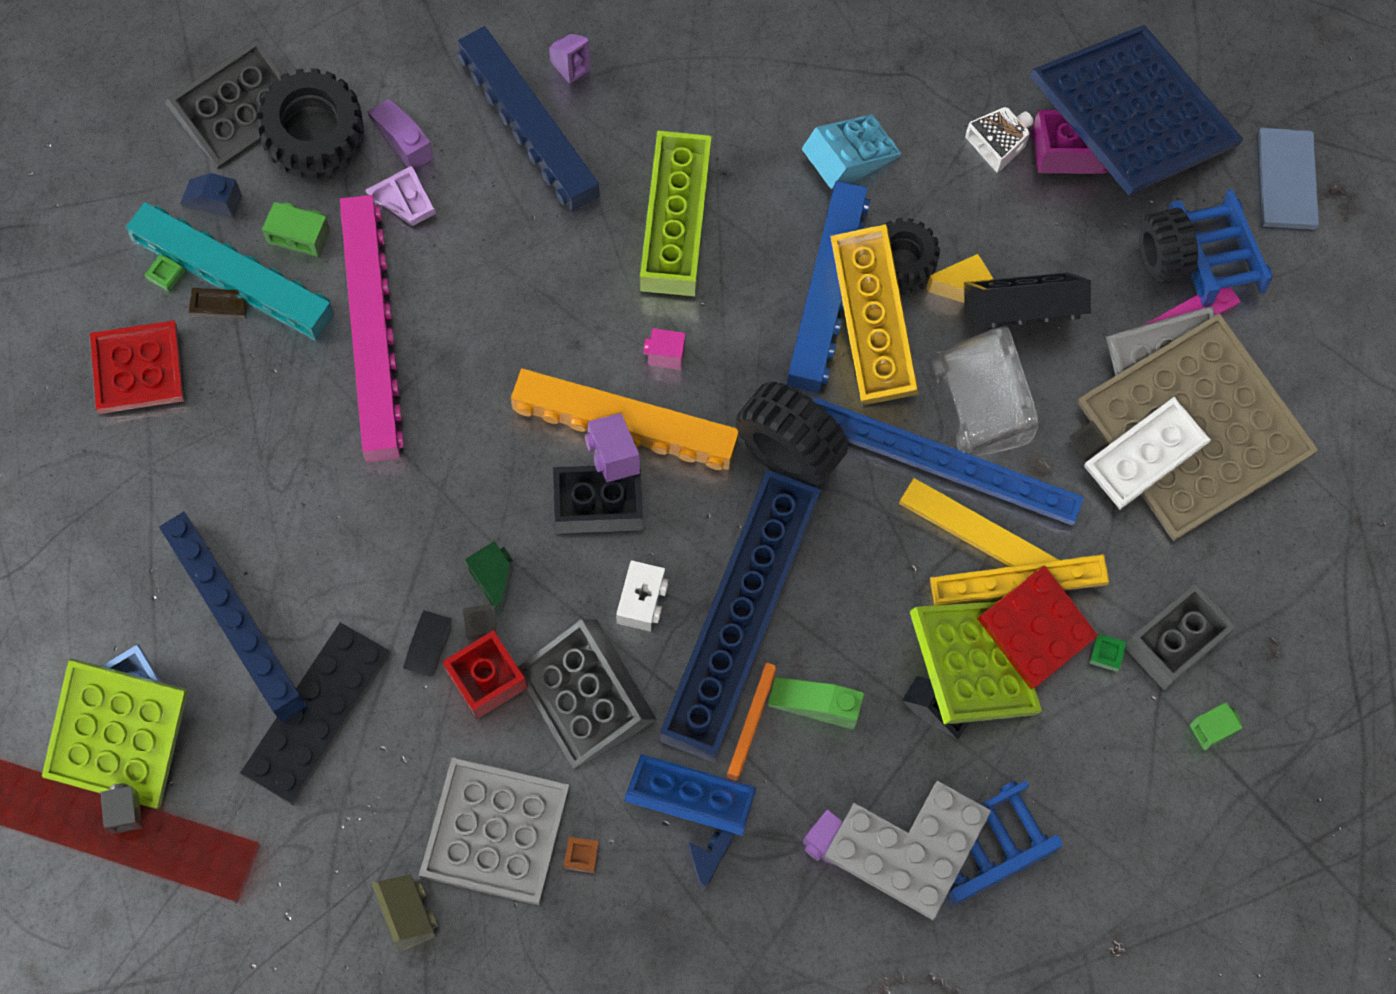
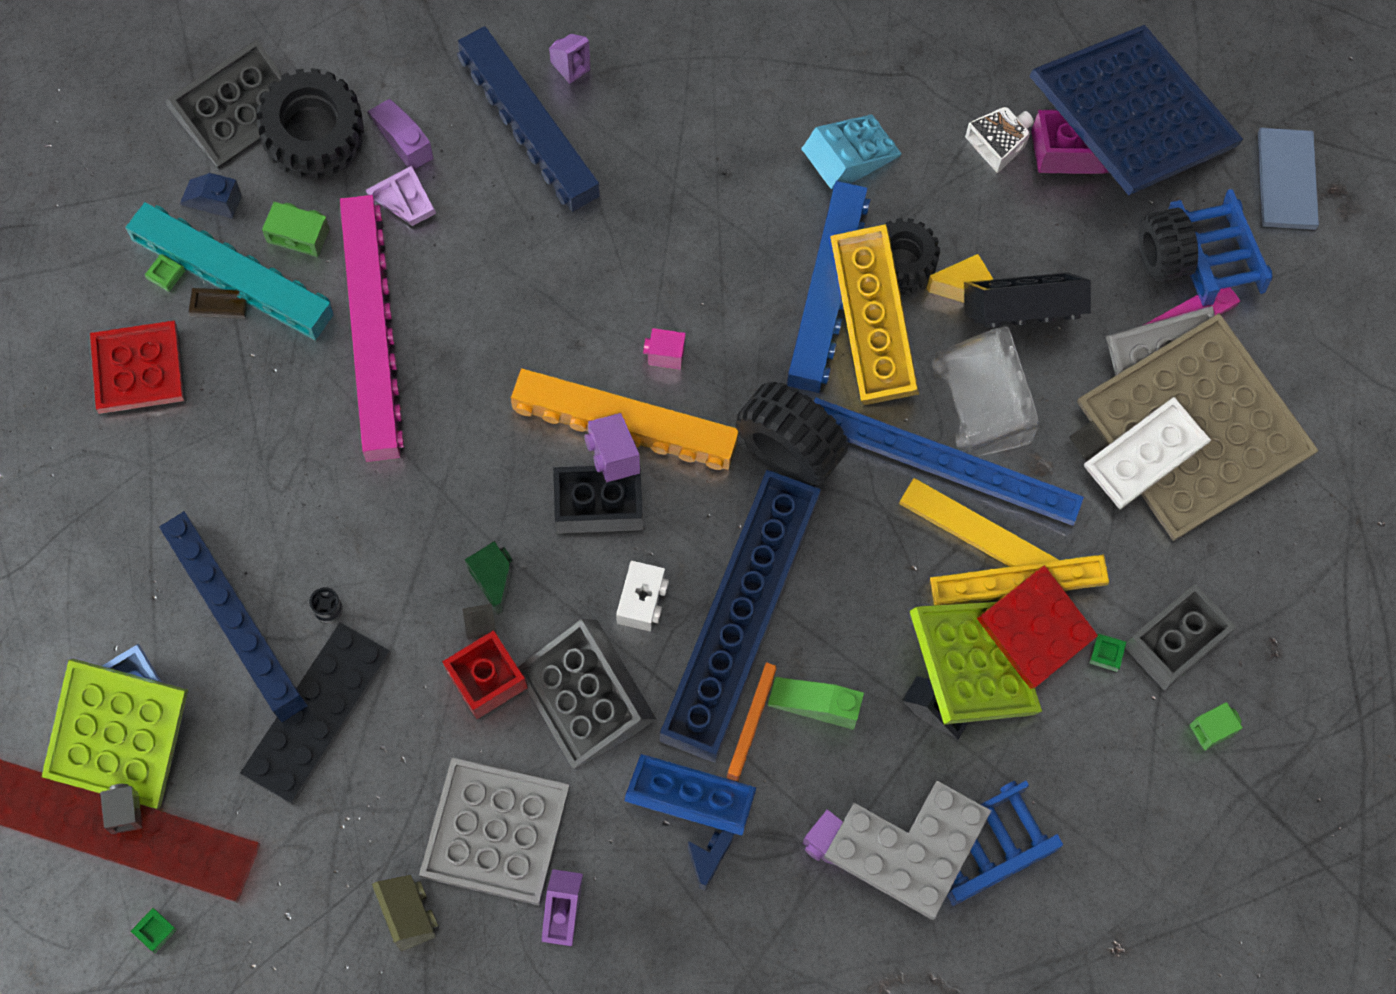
(153, 930): none -> green plate
(322, 600): none -> black wheel
(427, 643): black slope -> none
(561, 907): none -> medium lavender slope
(581, 854): dark orange plate -> none
(675, 213): lime brick -> none

